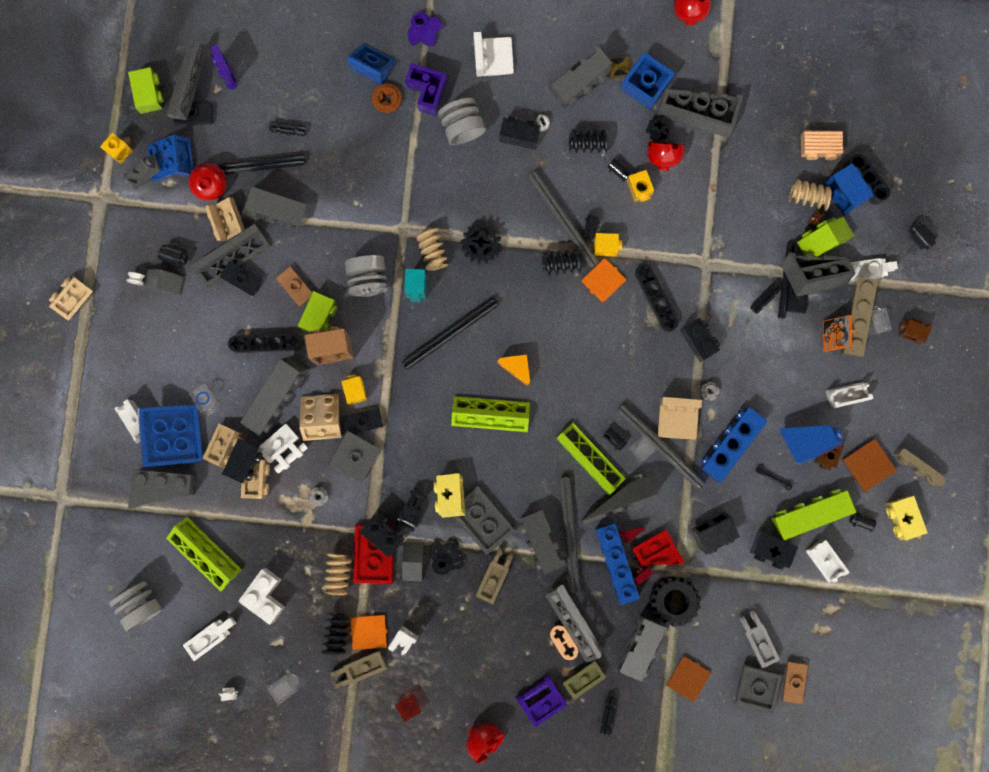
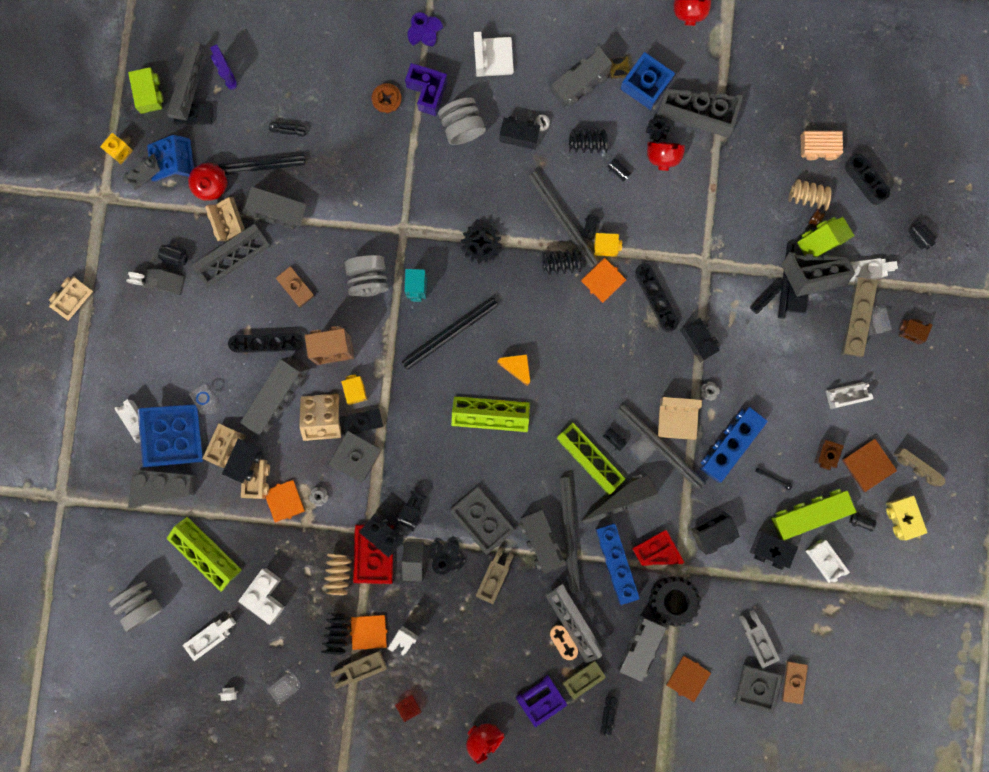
(241, 278): black plate -> none
(280, 442): white plate -> none
(284, 501): none -> orange piece
(318, 313): lime brick -> none
(371, 63): blue slope -> none
(431, 249): tan piece -> none
(455, 504): light yellow brick -> none
(628, 535): dark red piece -> none
(640, 178): yellow brick -> none
(641, 575): dark red plate -> none
(811, 441): blue slope -> none
(837, 333): piece -> none
(849, 189): blue brick -> none

